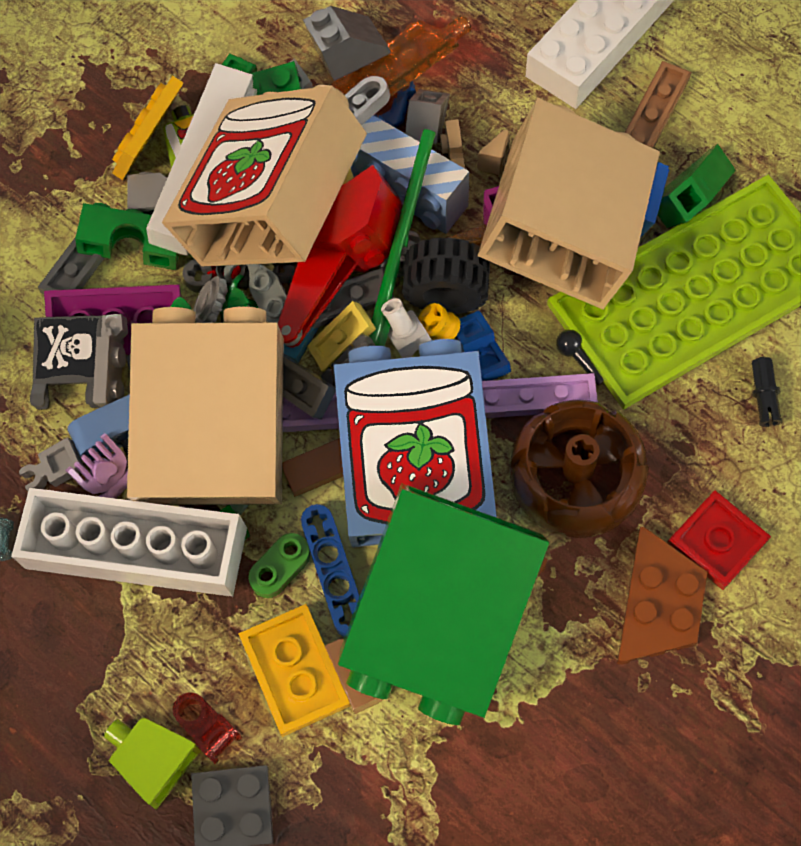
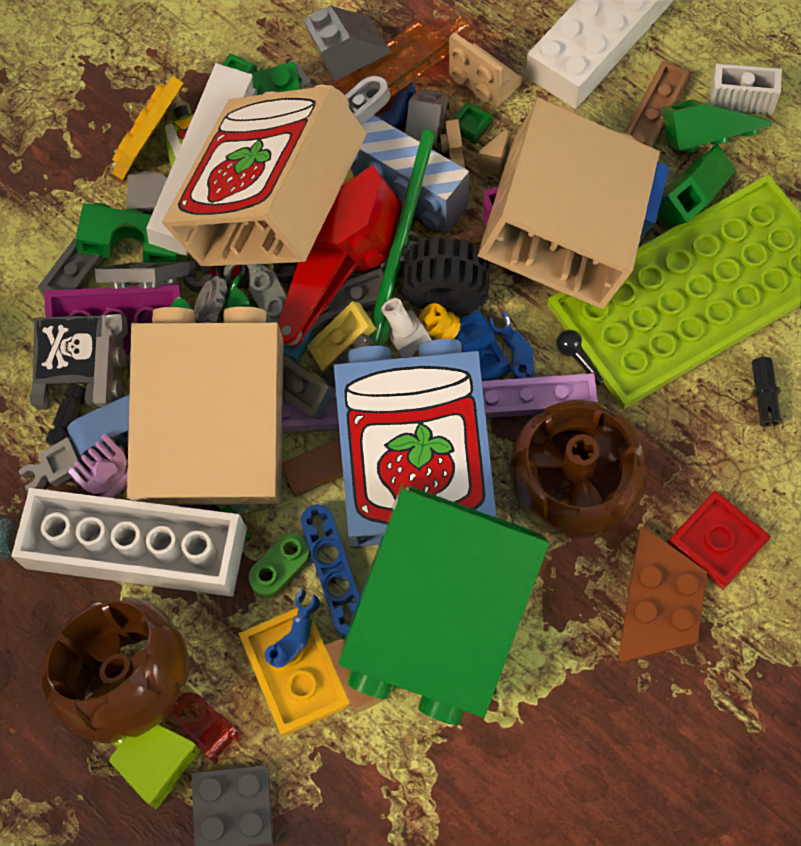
(67, 412): none -> black axle
(141, 686): none -> reddish brown wheel
(142, 273): none -> dark grey plate
(297, 639): none -> blue arm
(473, 122): none -> green tile
(481, 71): none -> tan bracket
(521, 350): none -> blue arm
(700, 122): none -> green slope
(746, 87): none -> white brick

